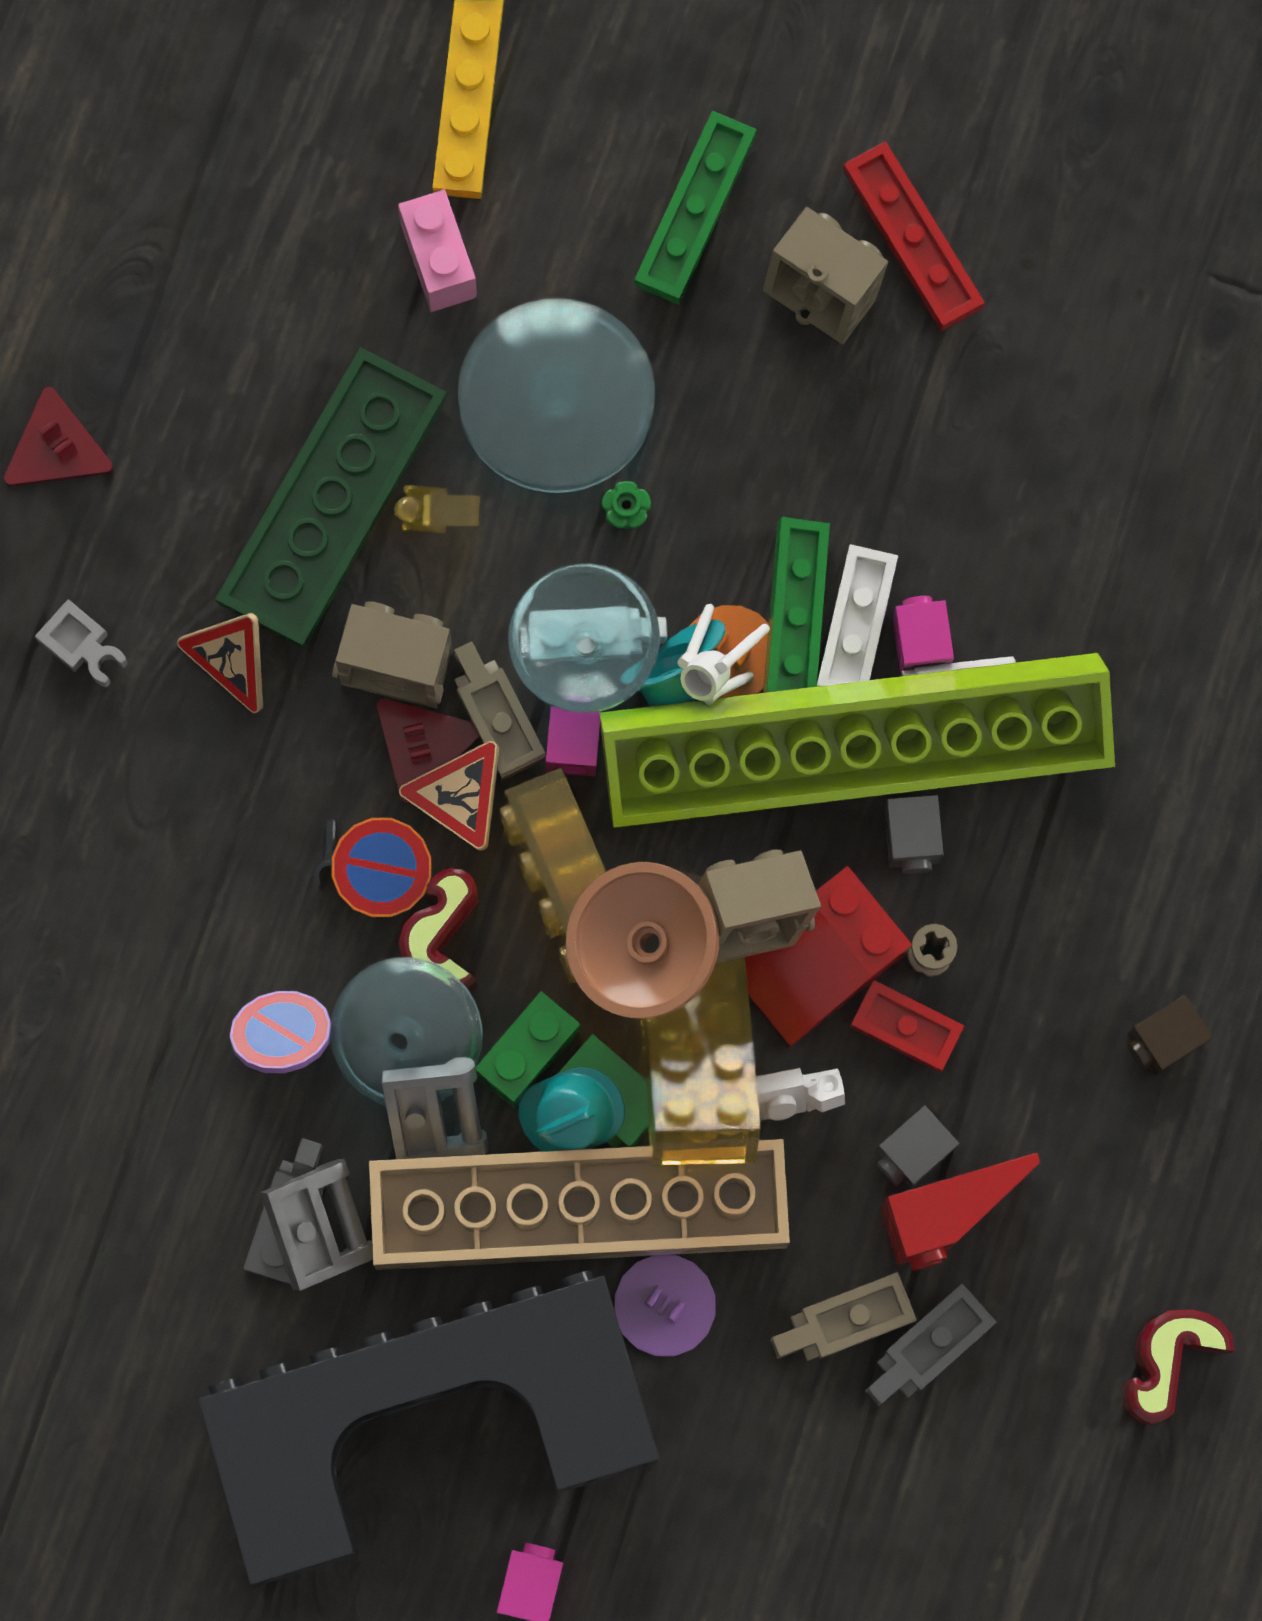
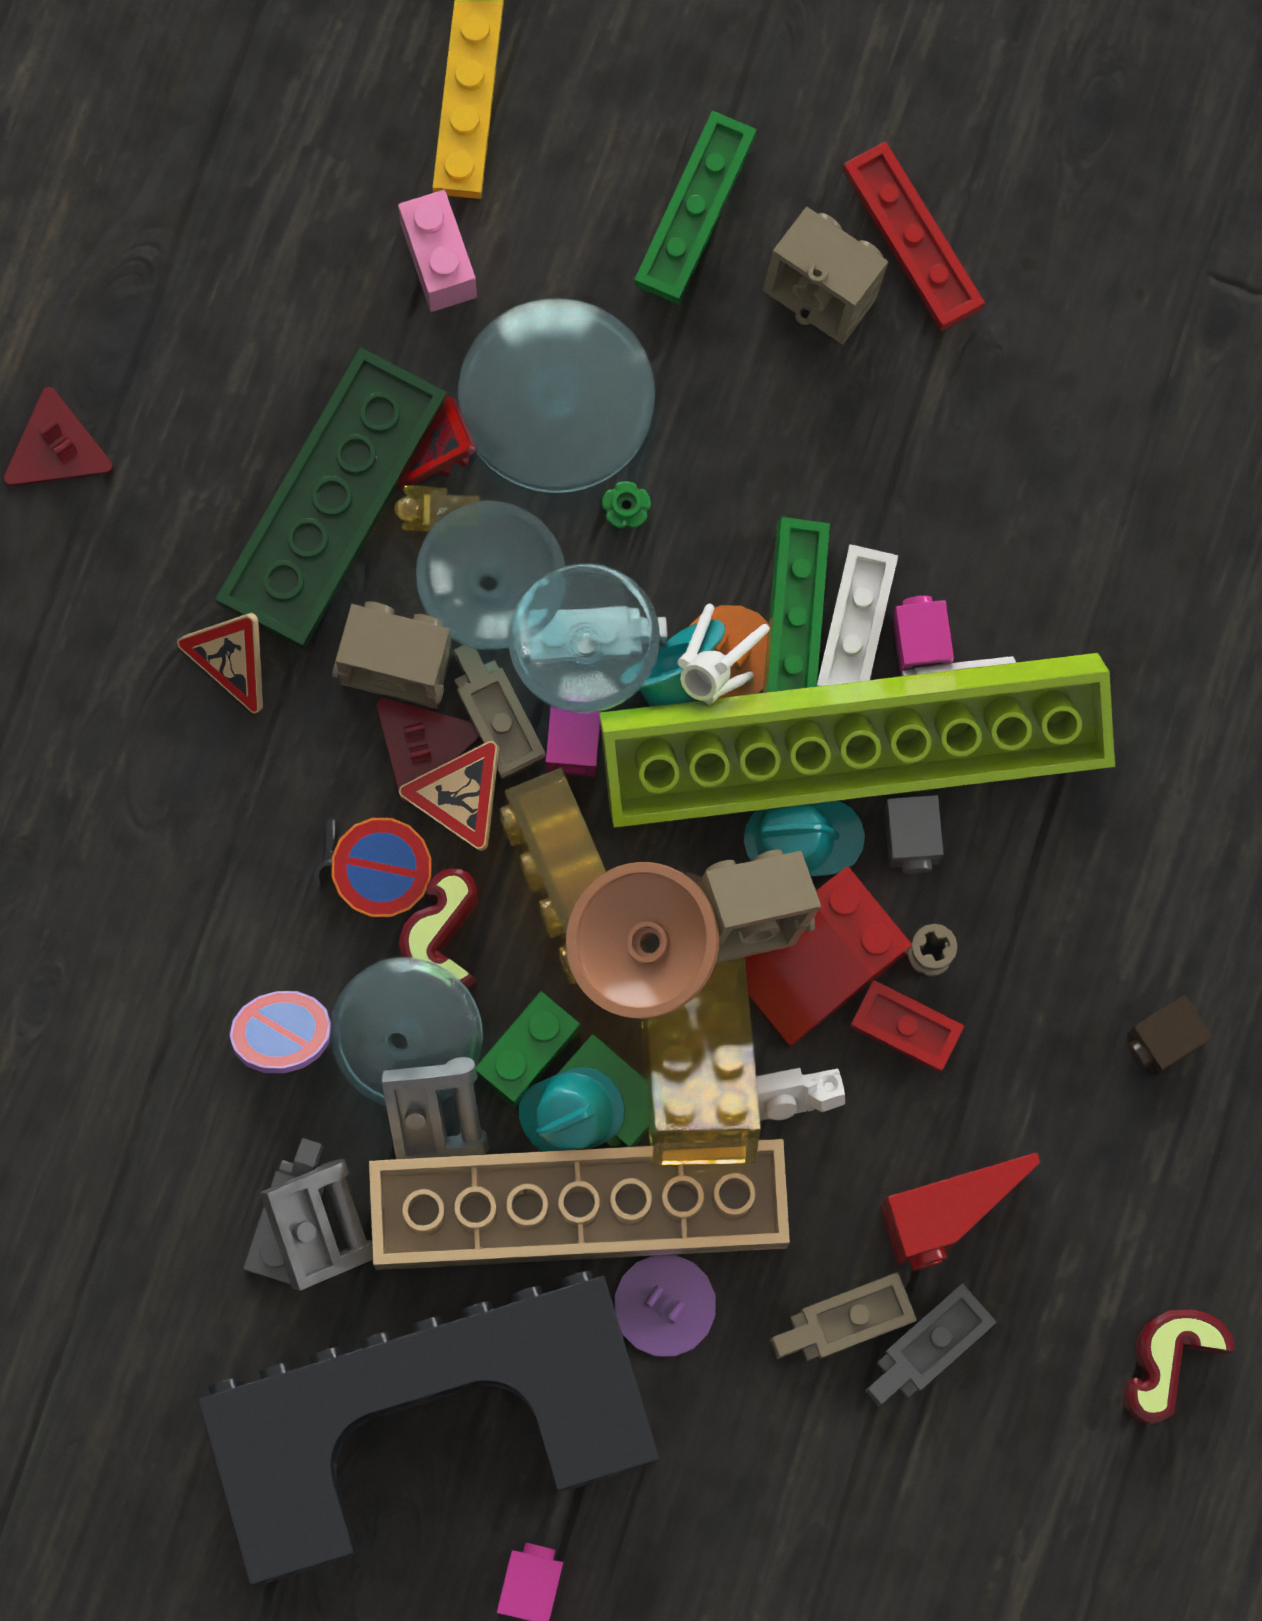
(77, 639): light grey plate -> none
(442, 447): none -> piece
(476, 543): none -> clear light blue dish
(824, 832): none -> teal piece
(915, 1149): dark grey brick -> none

